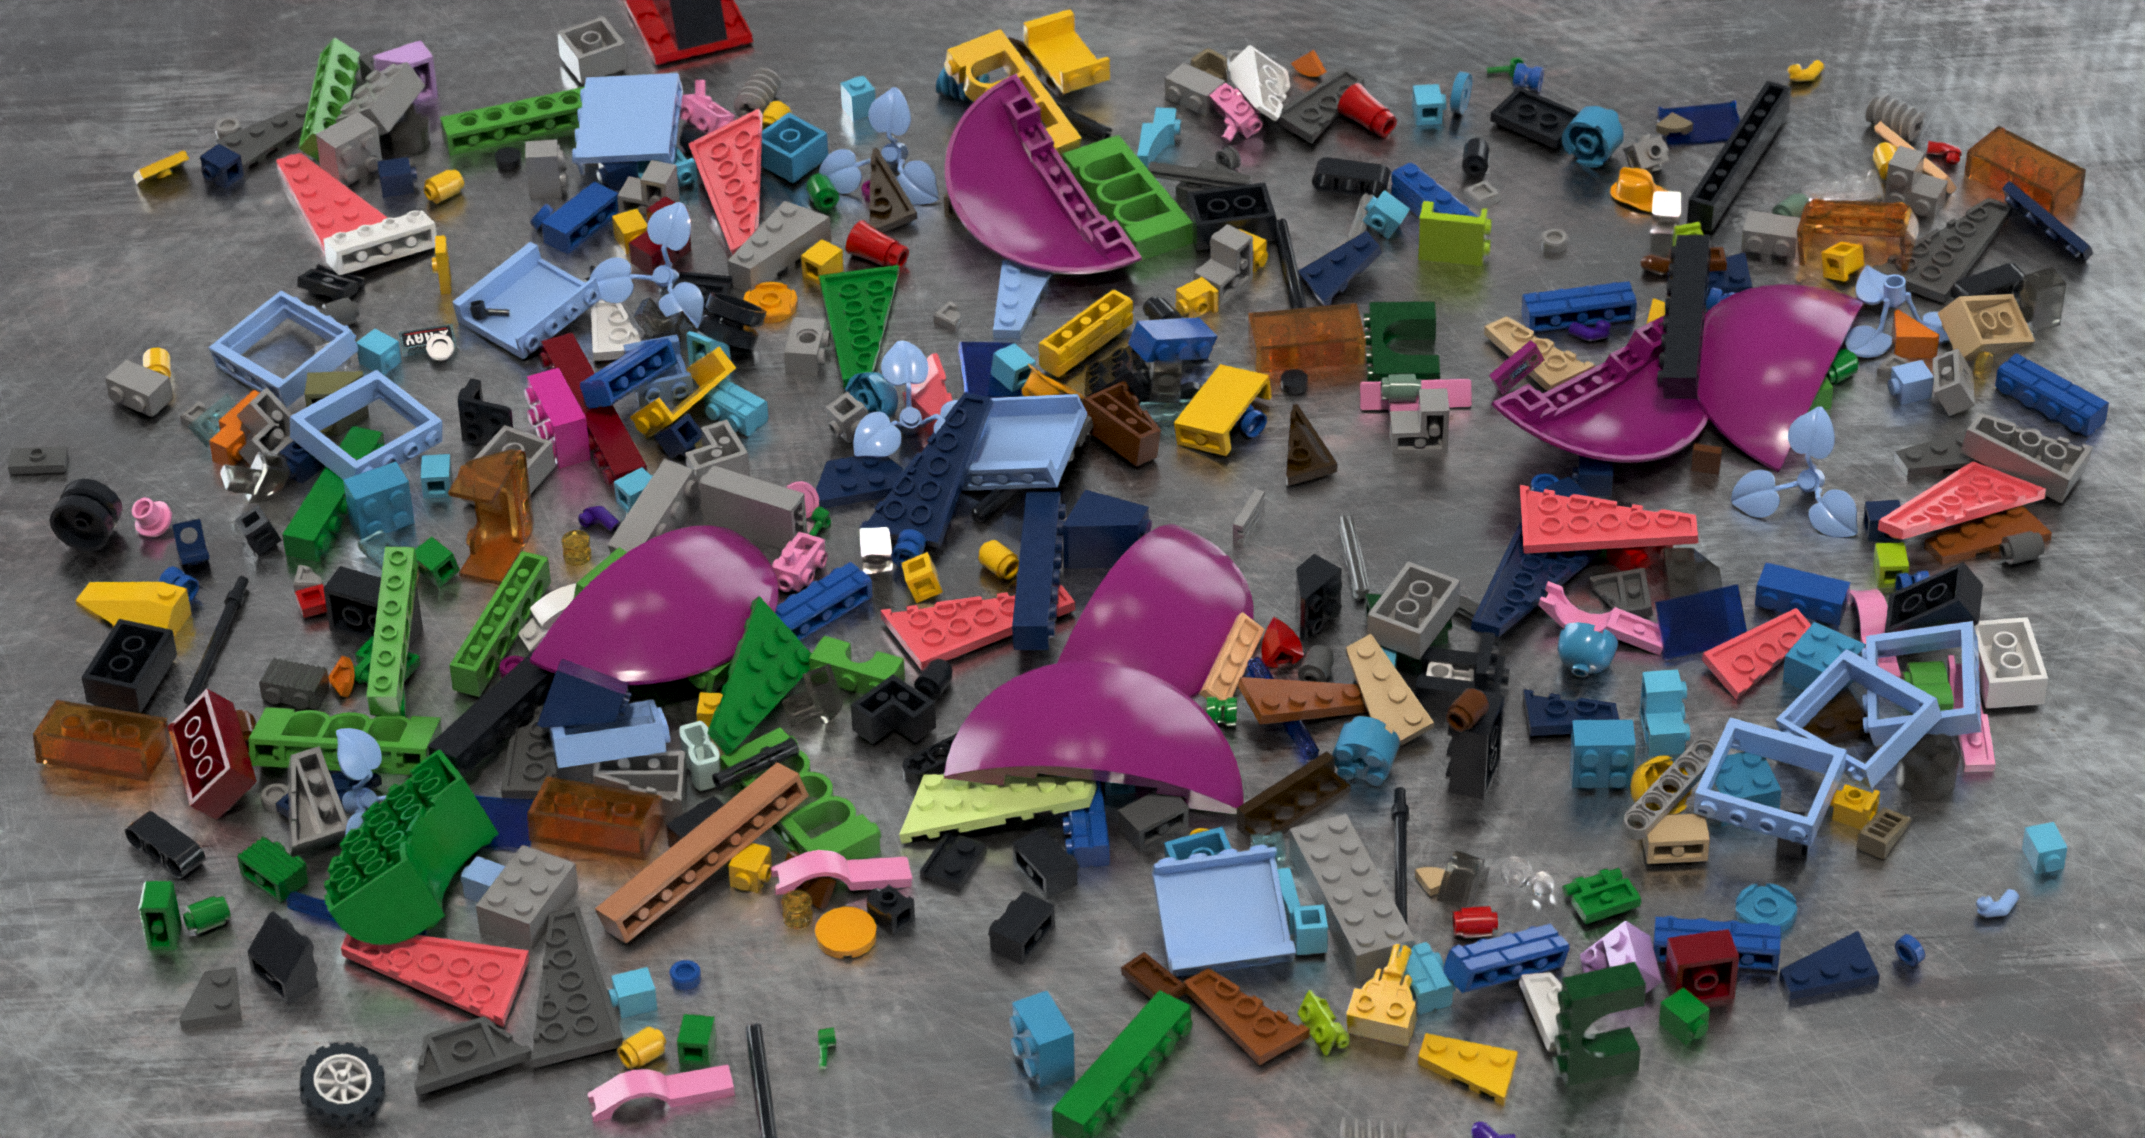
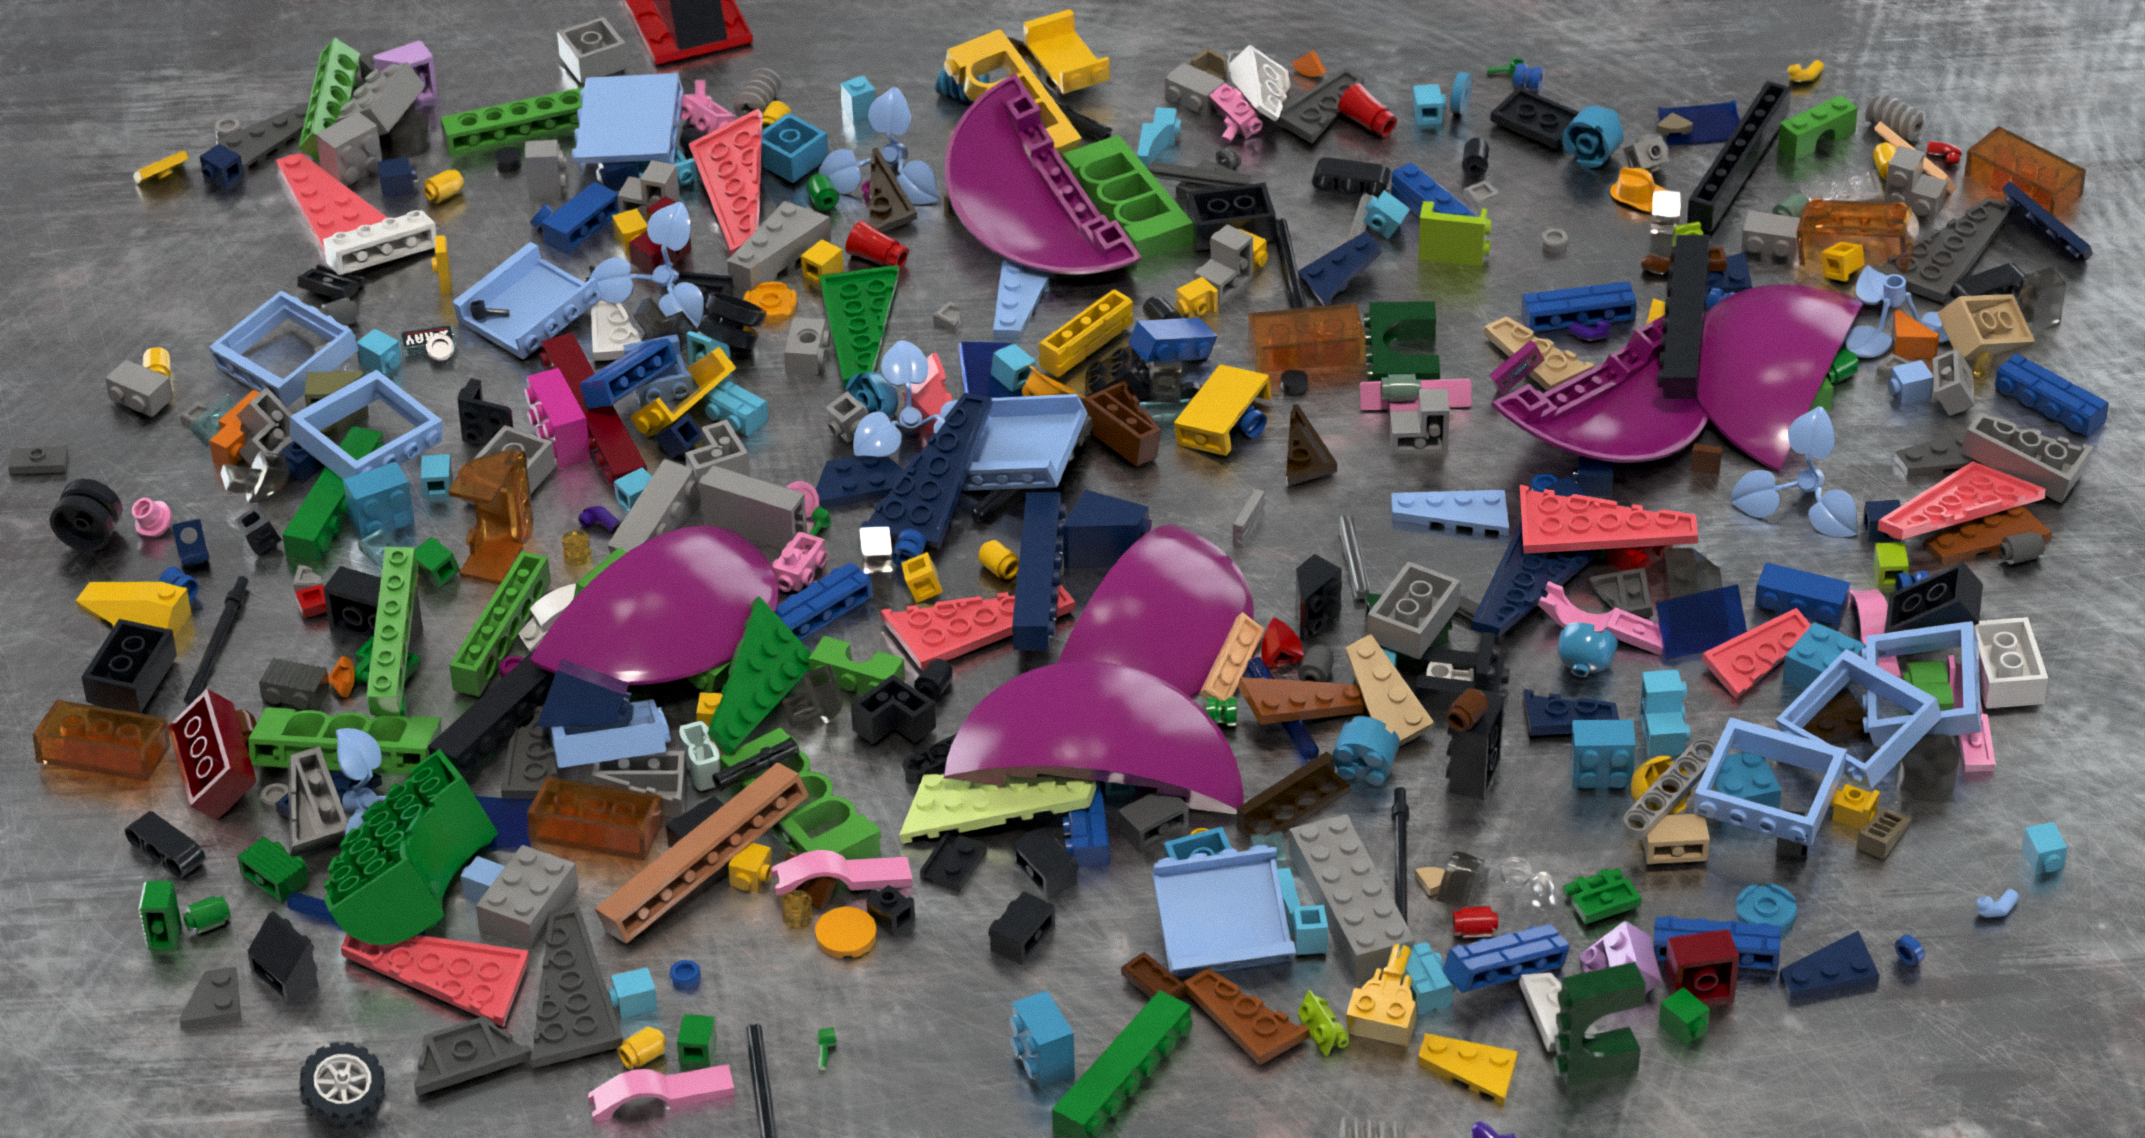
(1451, 508): none -> light blue wing
(1800, 133): none -> bright green arch

